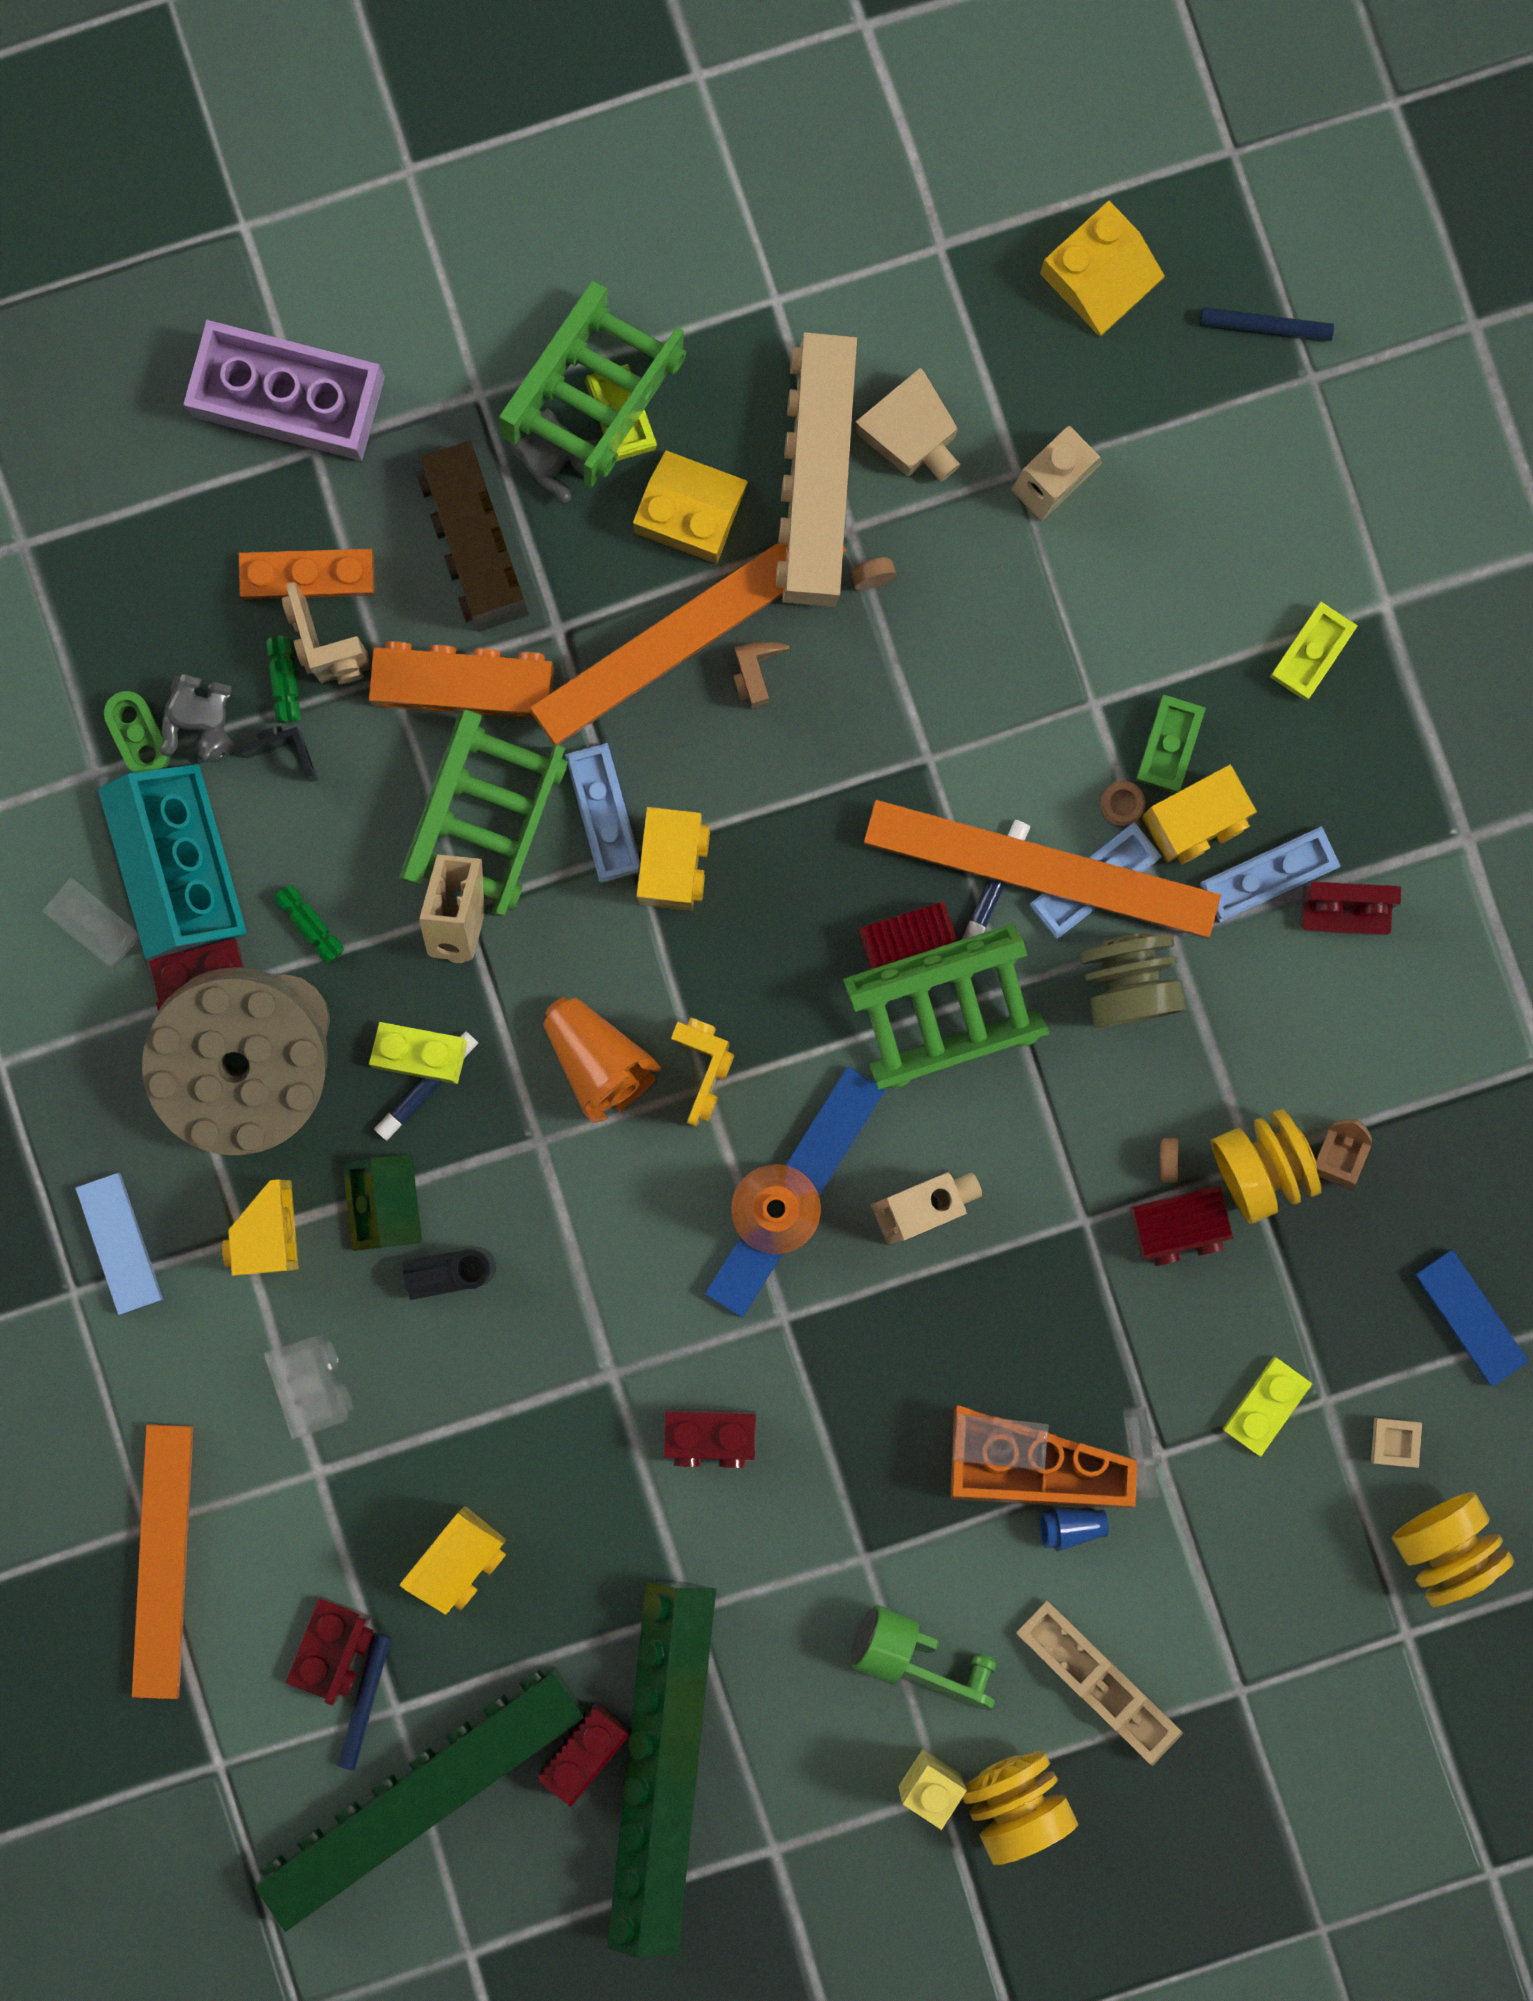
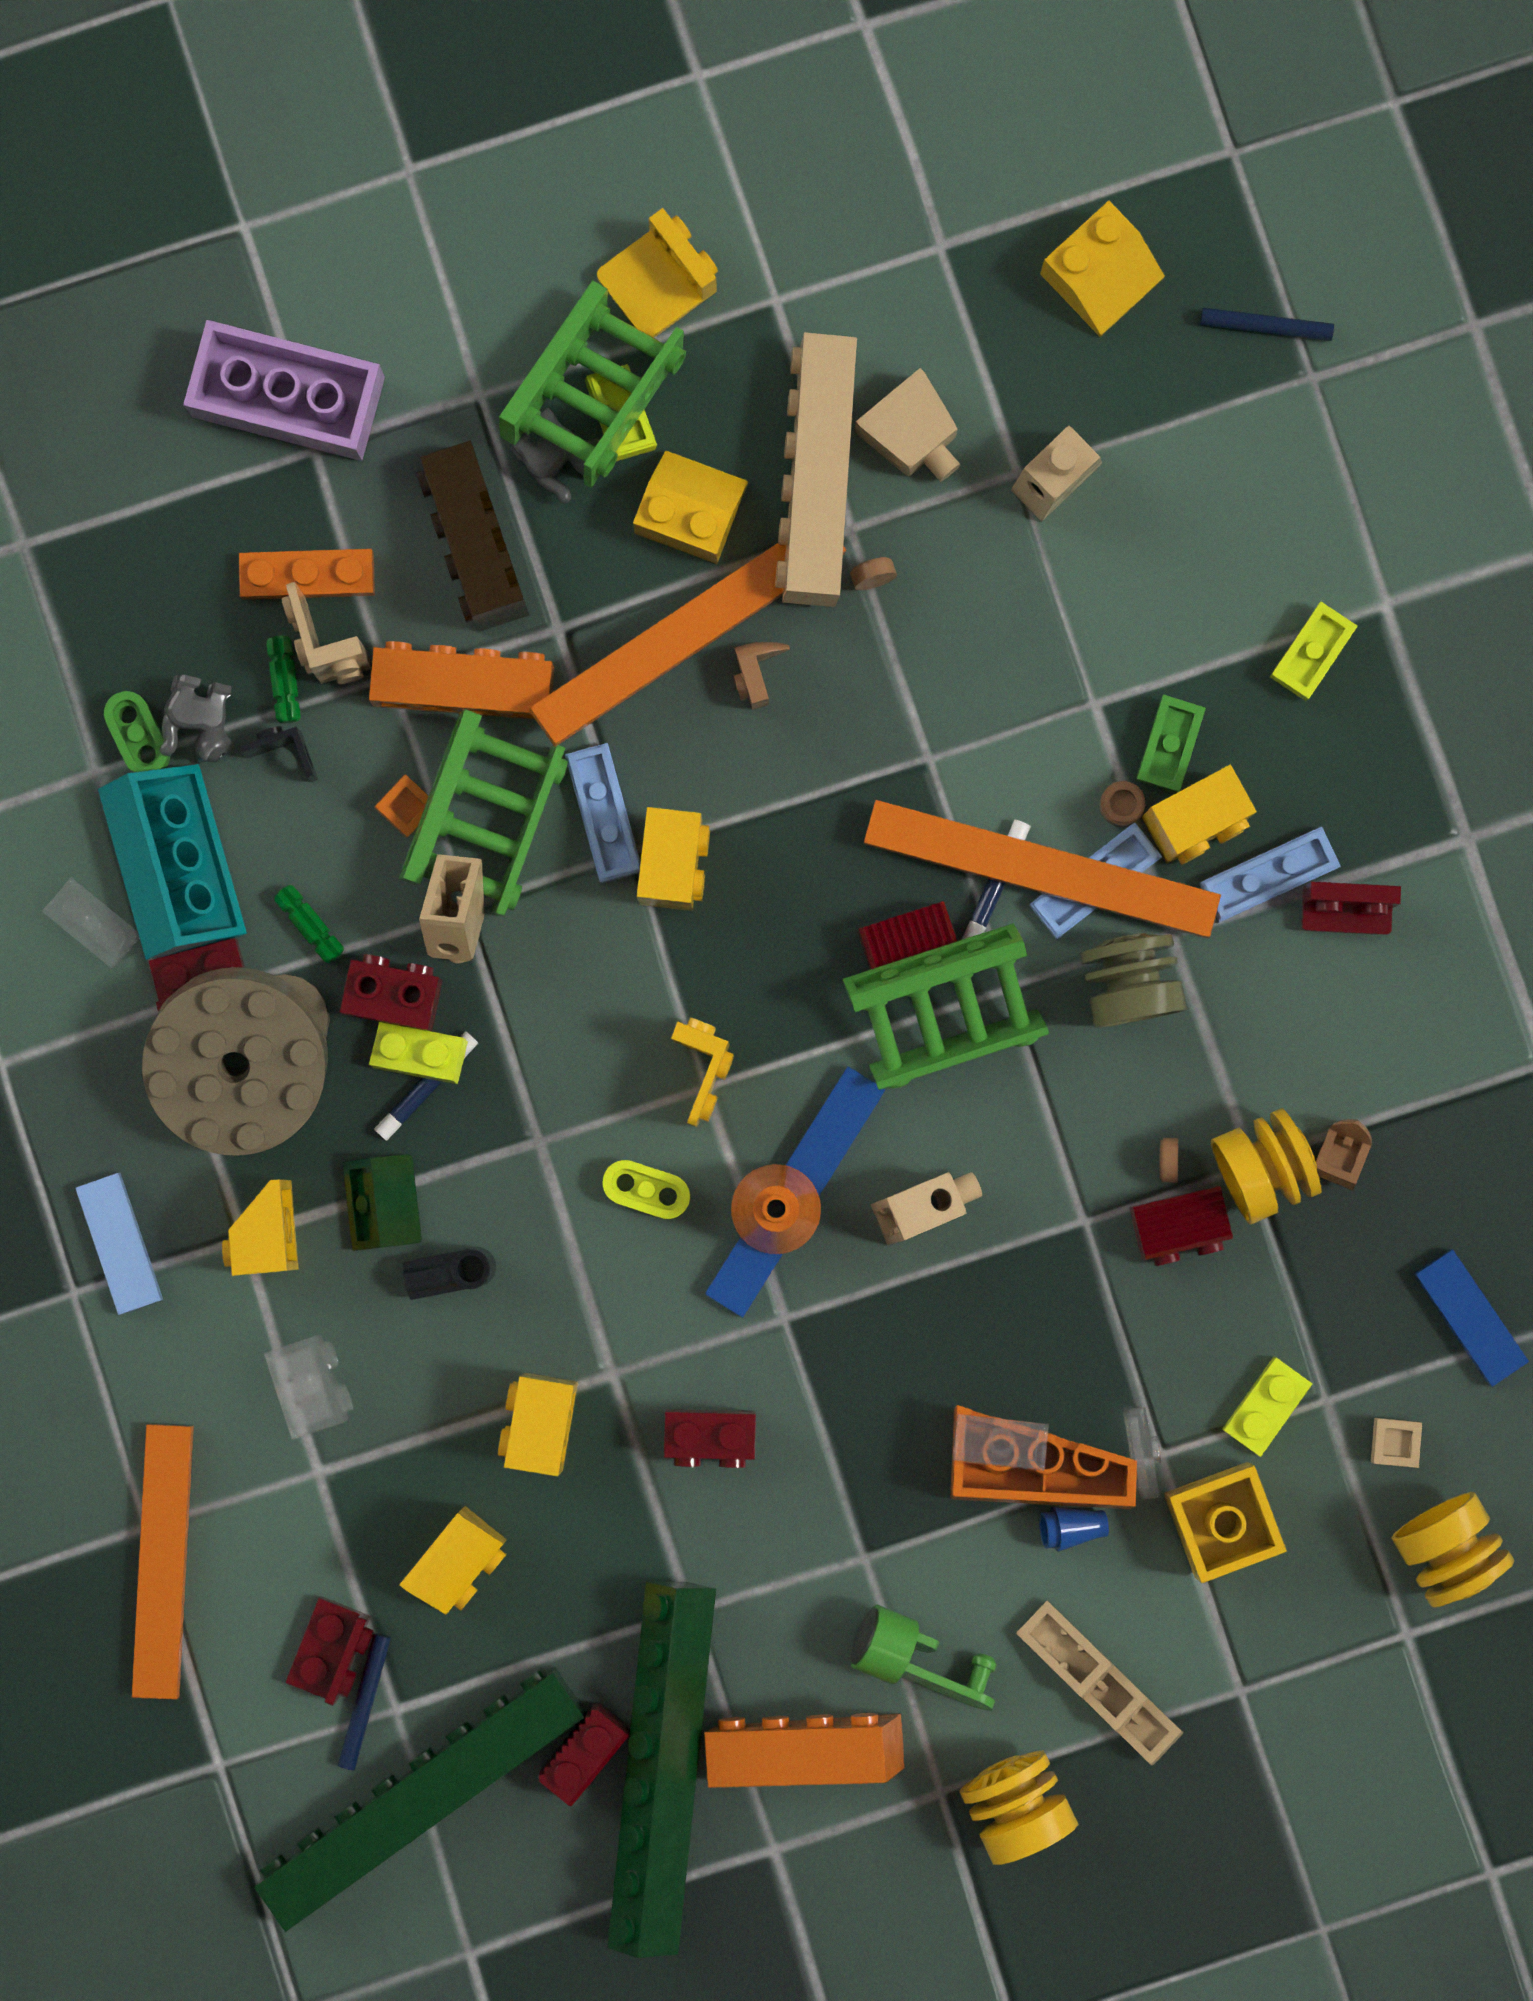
(391, 994): none -> dark red brick
(403, 805): none -> orange plate
(539, 1424): none -> yellow brick
(597, 1058): orange cone -> none
(646, 1189): none -> neon yellow plate
(659, 276): none -> yellow bracket
(804, 1751): none -> orange wedge
(932, 1789): light yellow brick -> none
(1225, 1522): none -> yellow brick

